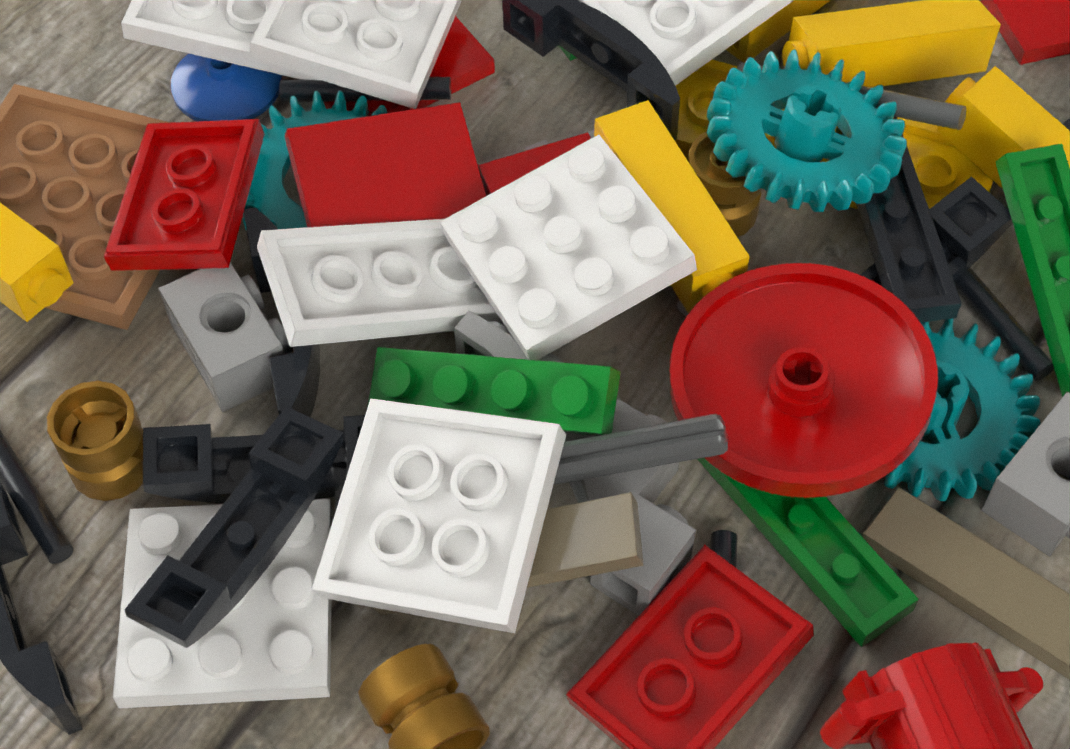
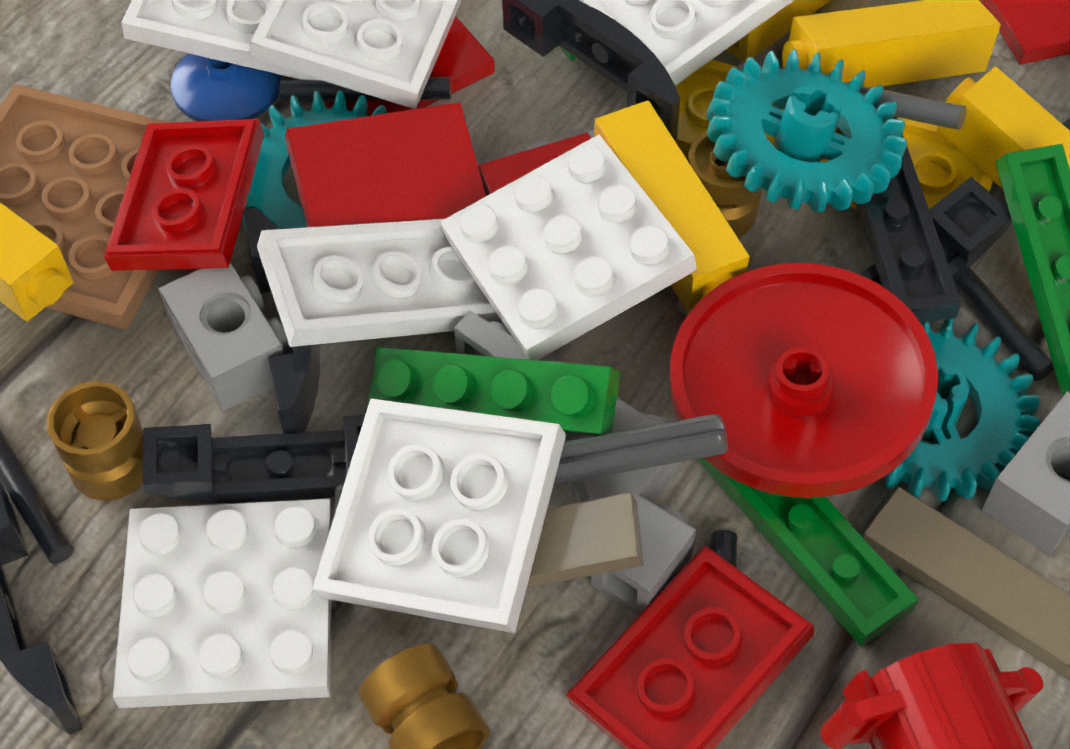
(245, 534): black slope -> none

